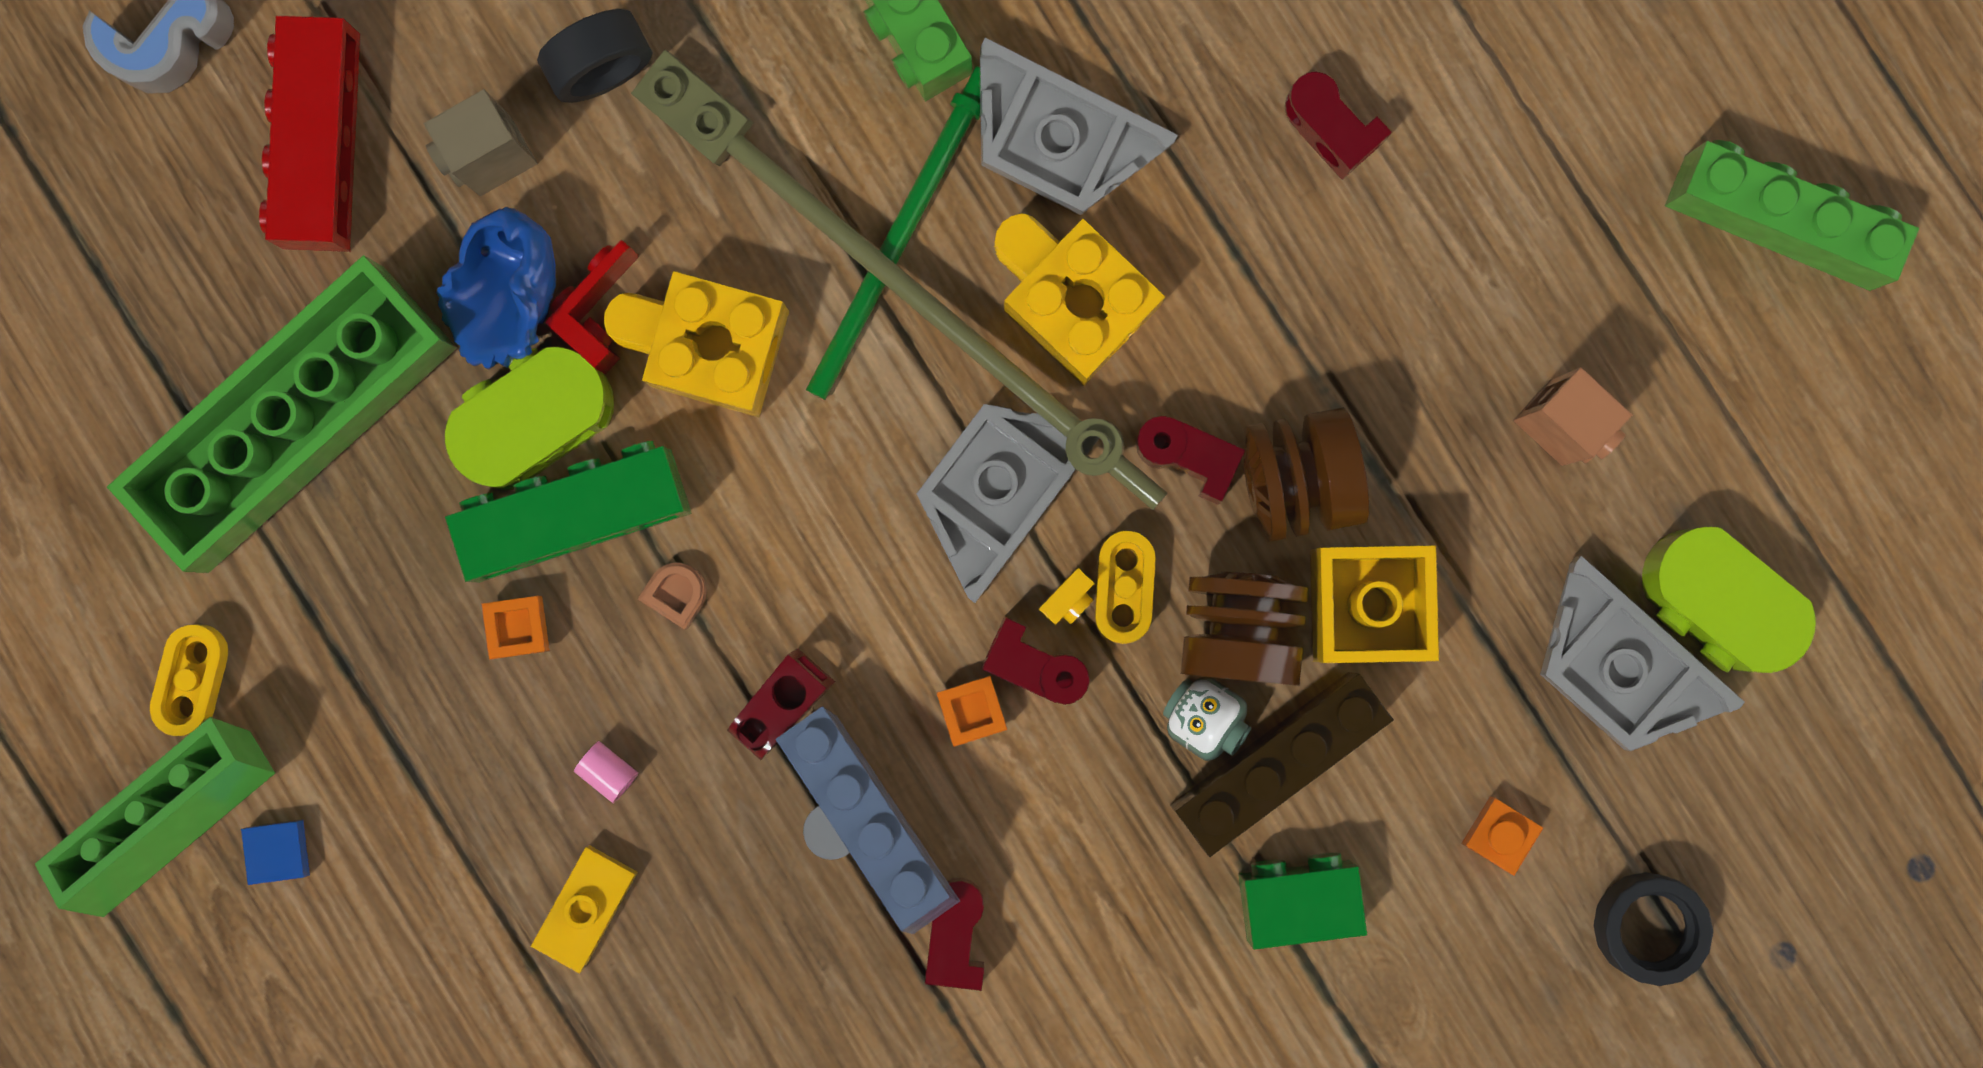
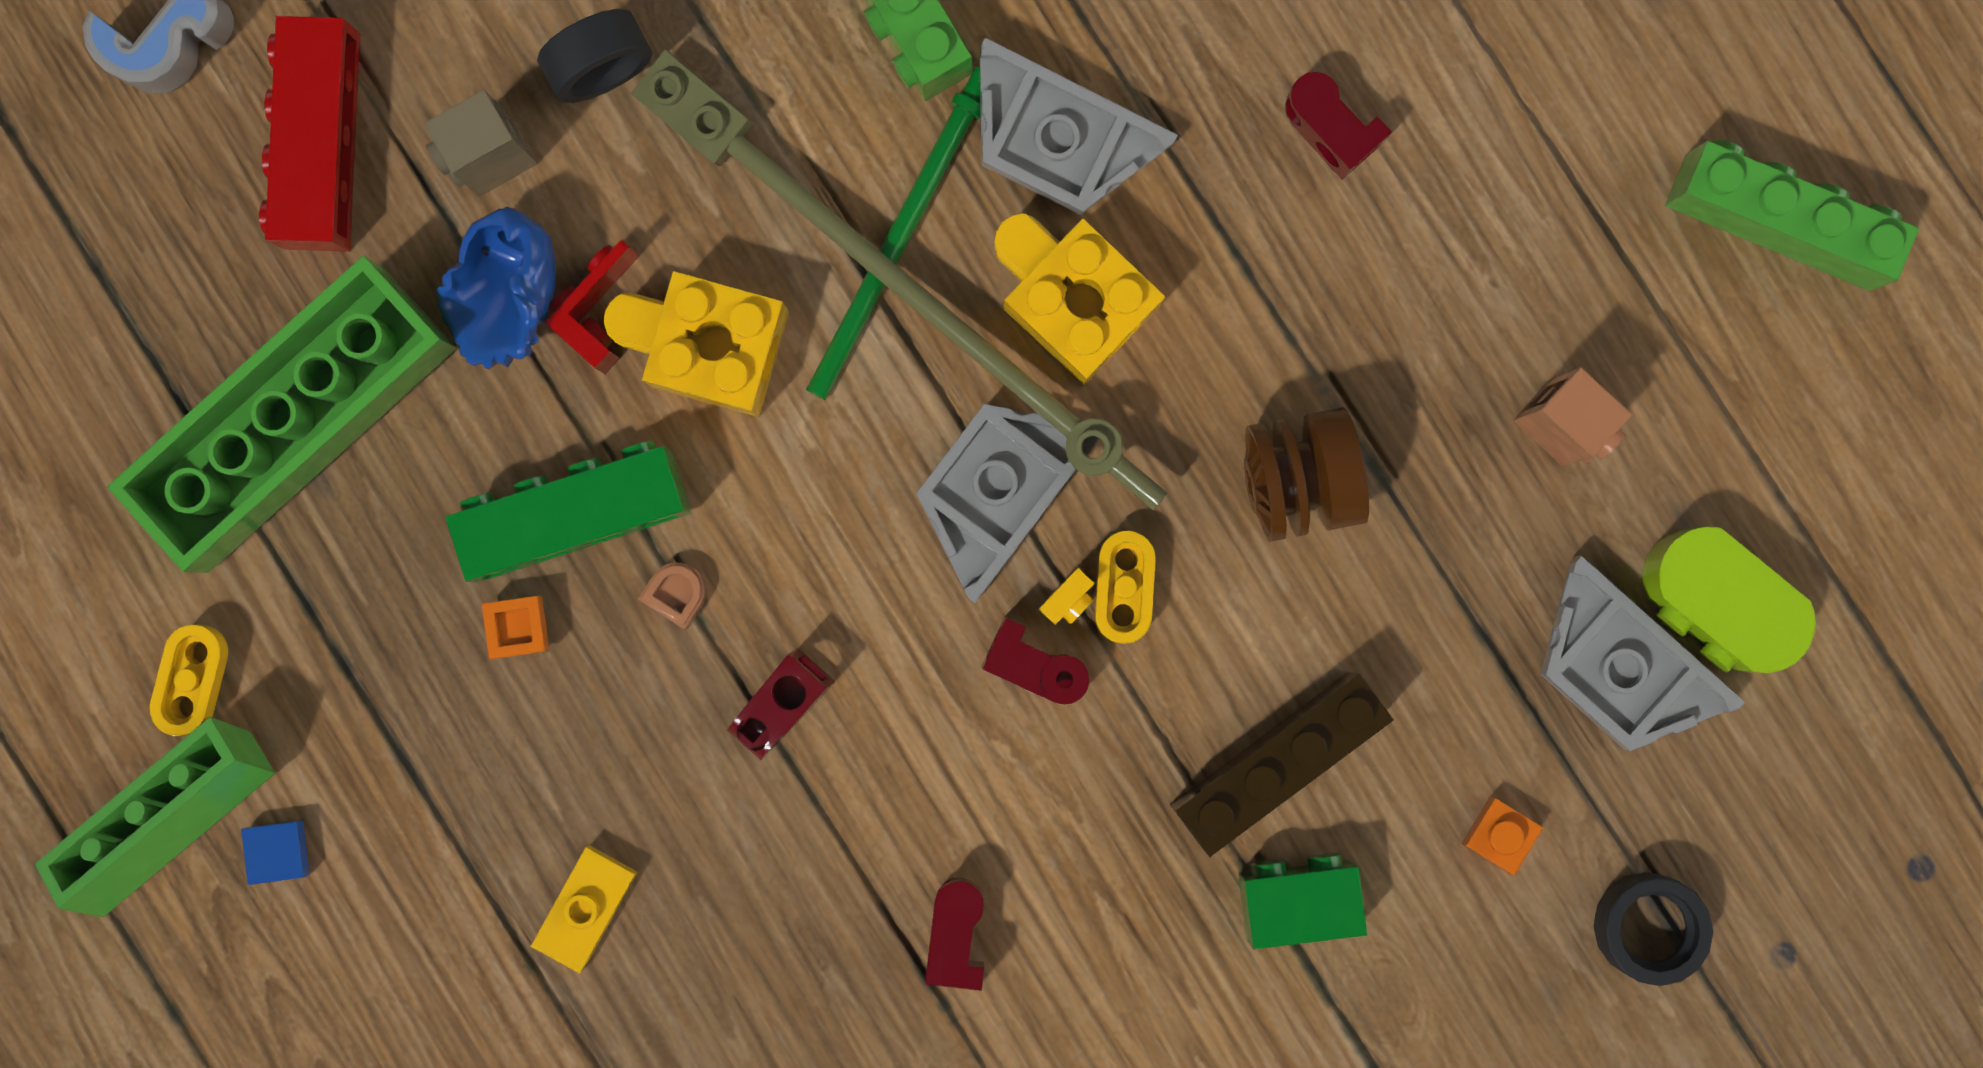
(528, 417): lime brick -> none
(605, 772): bright pink hinge -> none
(822, 837): light grey tile -> none
(867, 821): sand blue brick -> none
(971, 711): orange plate -> none
(1174, 444): dark red leg -> none
(1207, 718): head -> none
(1244, 629): reddish brown wheel -> none
(1374, 604): yellow brick -> none

